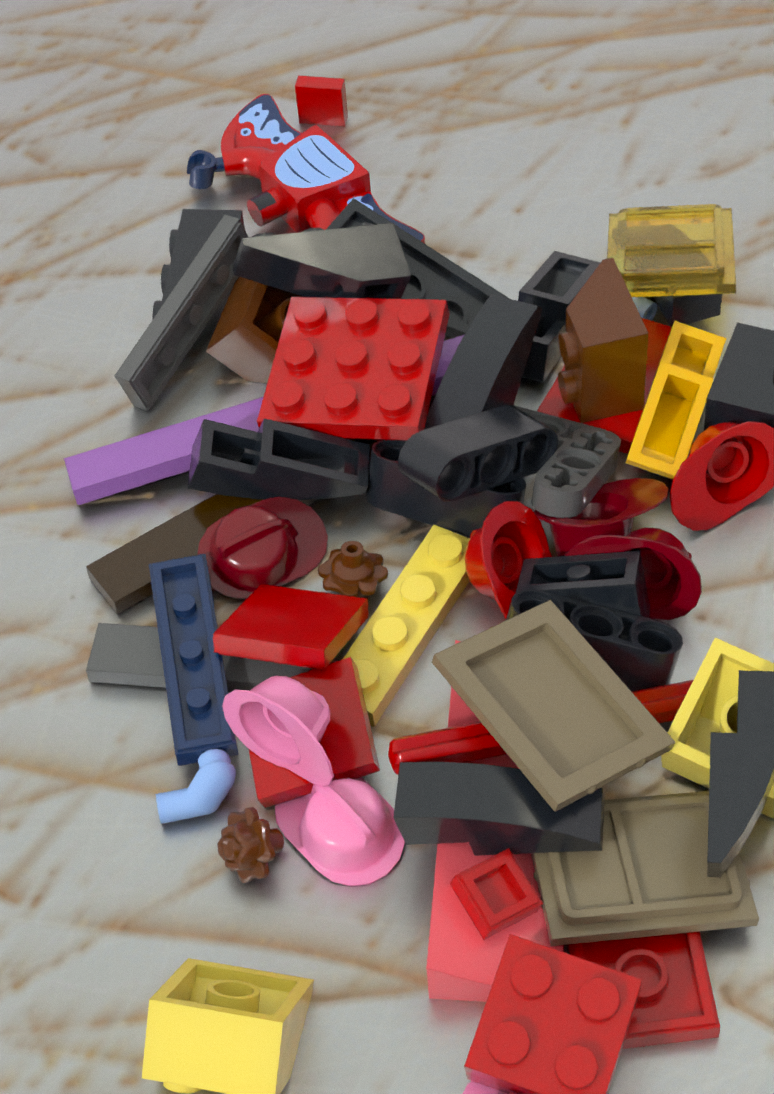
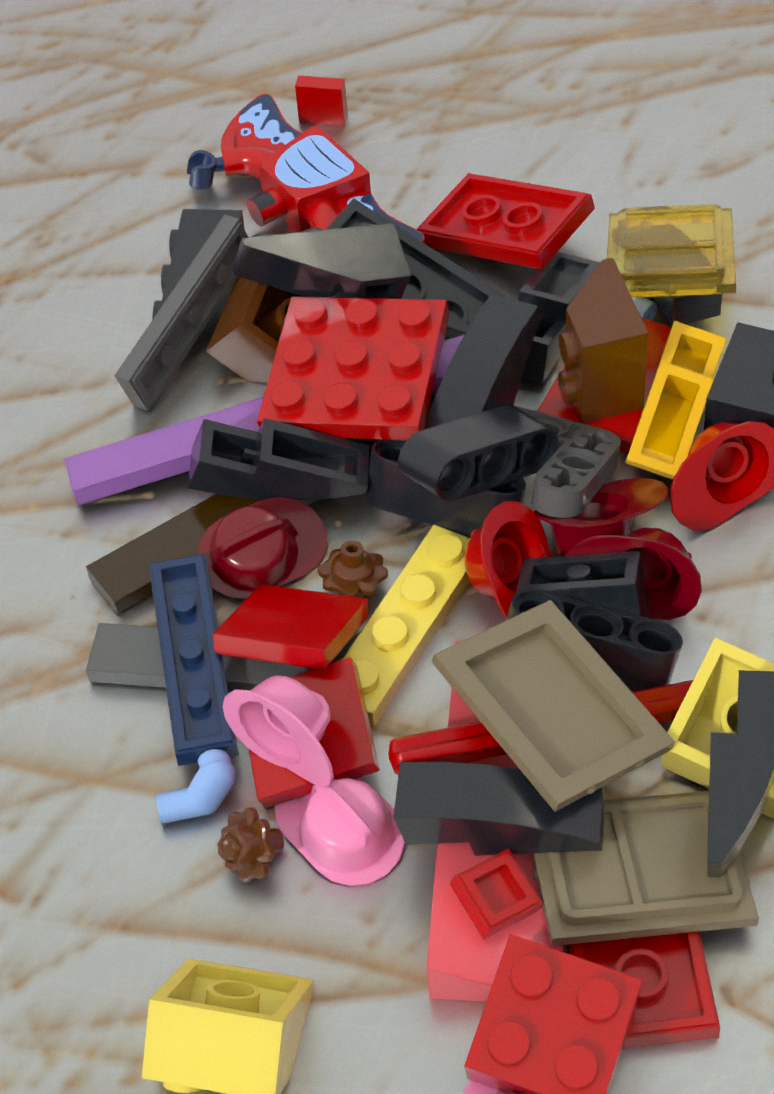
(506, 220): none -> red tile

